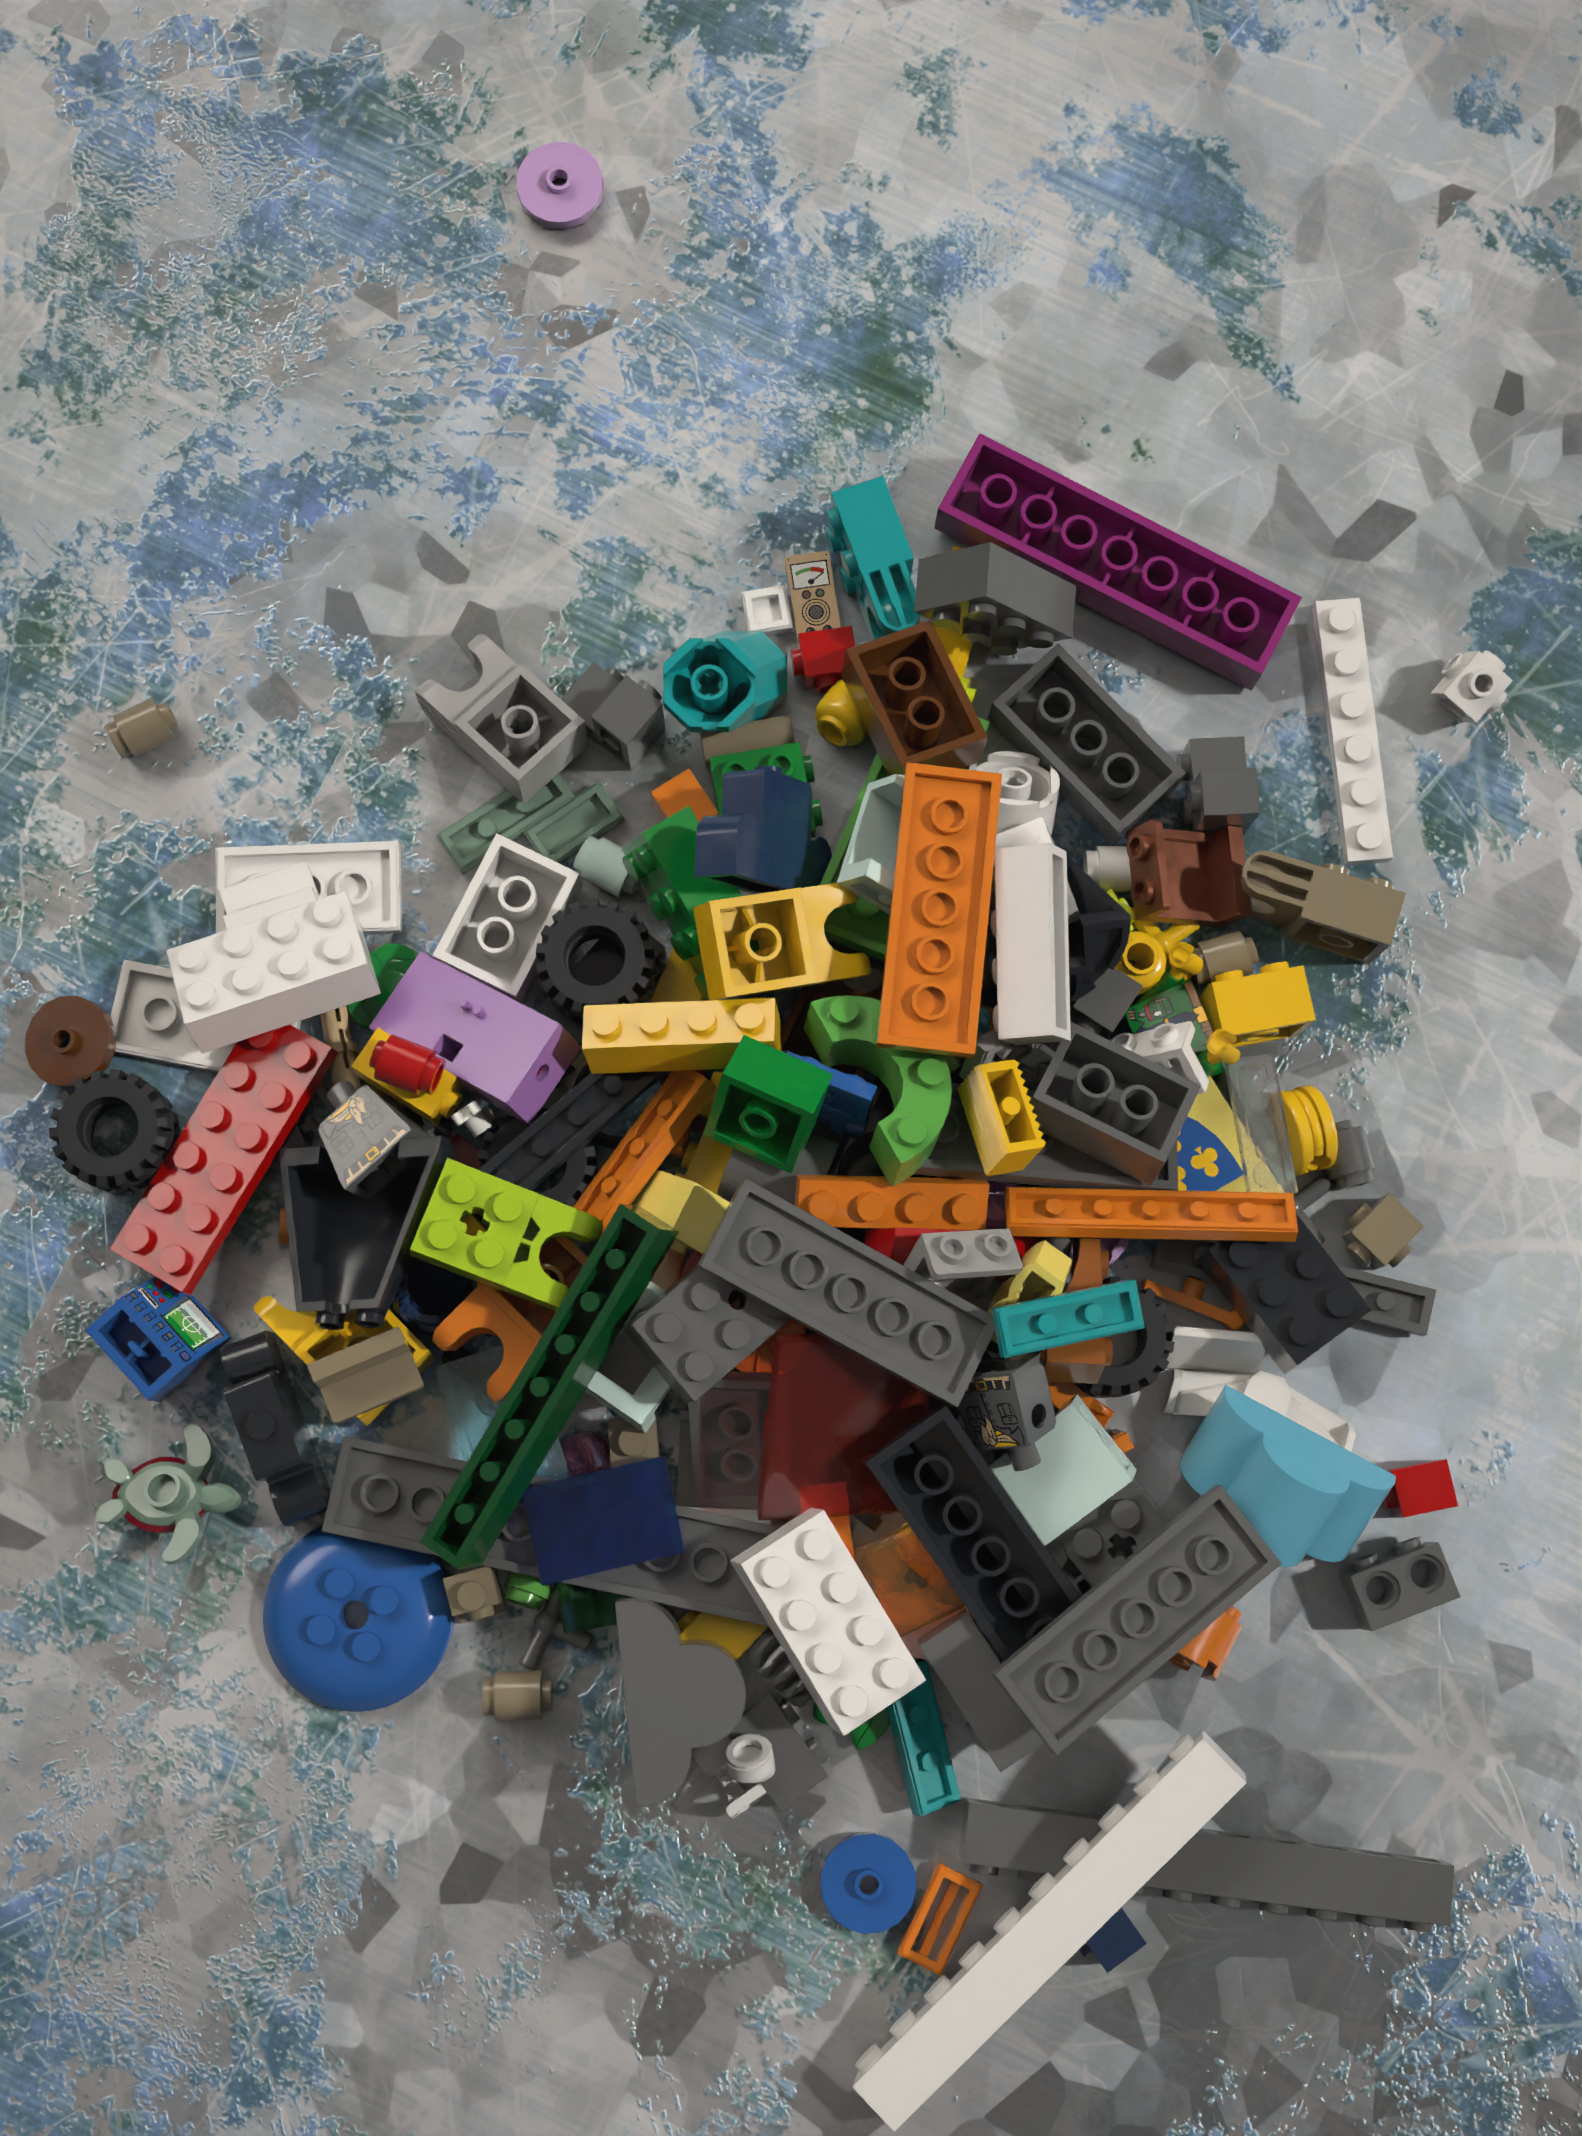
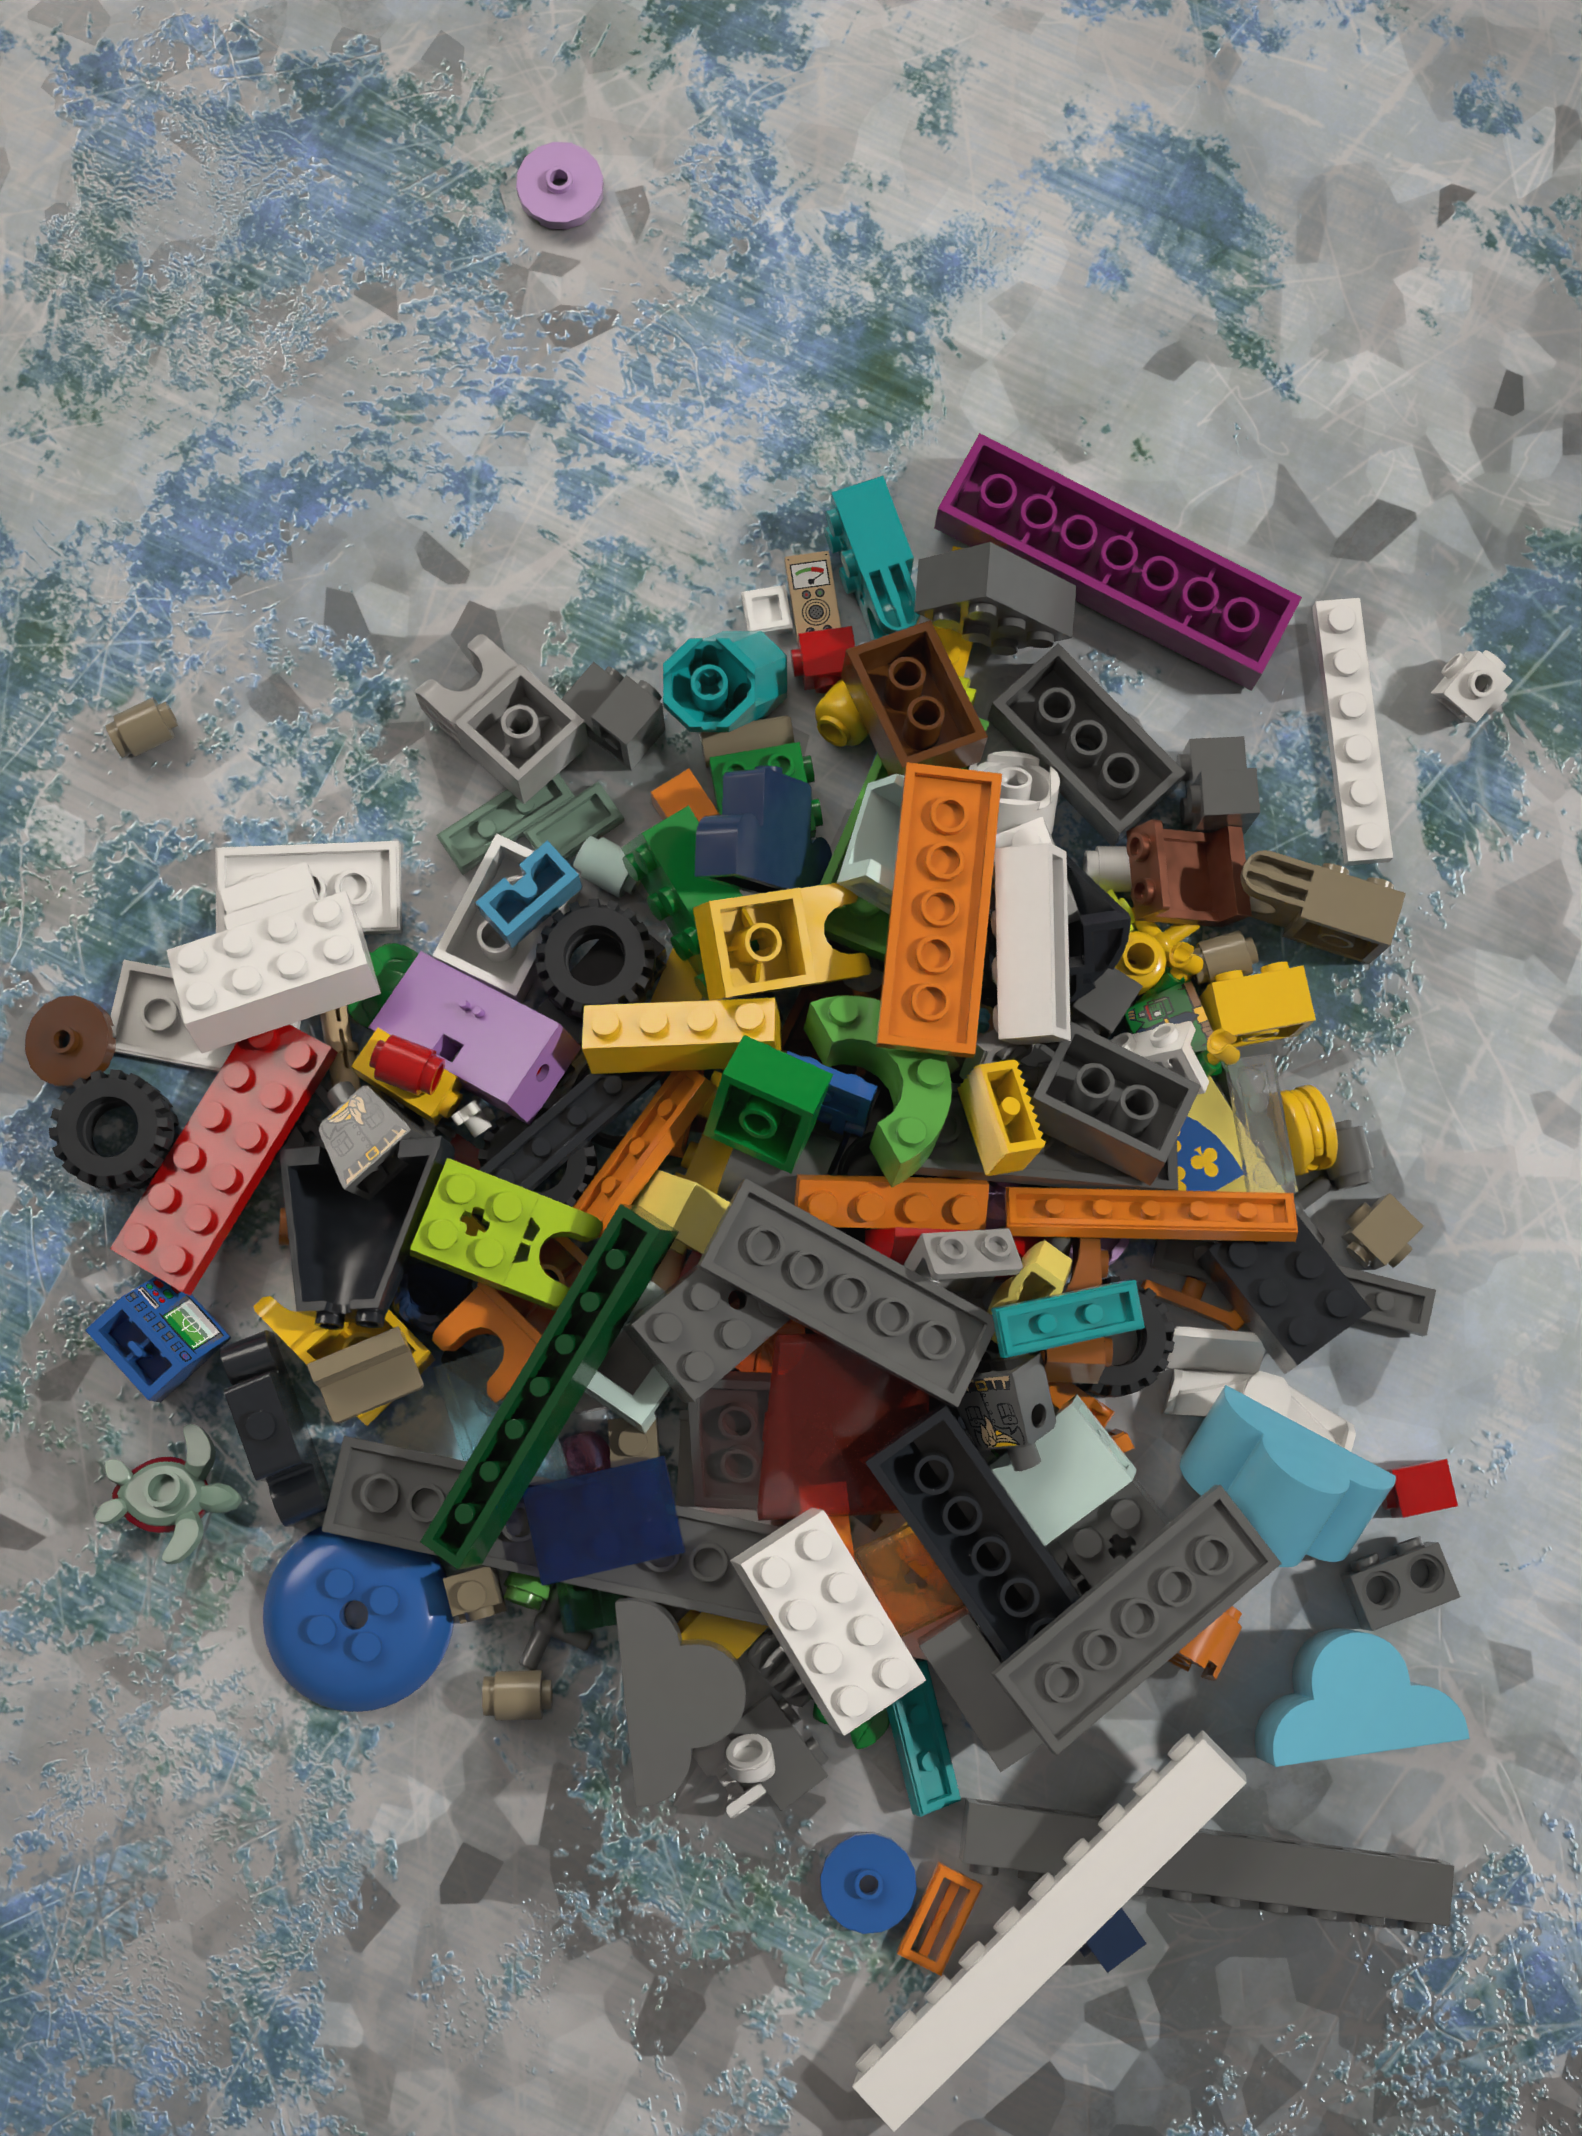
(542, 890): none -> dark azure brick
(1351, 1702): none -> medium azure brick

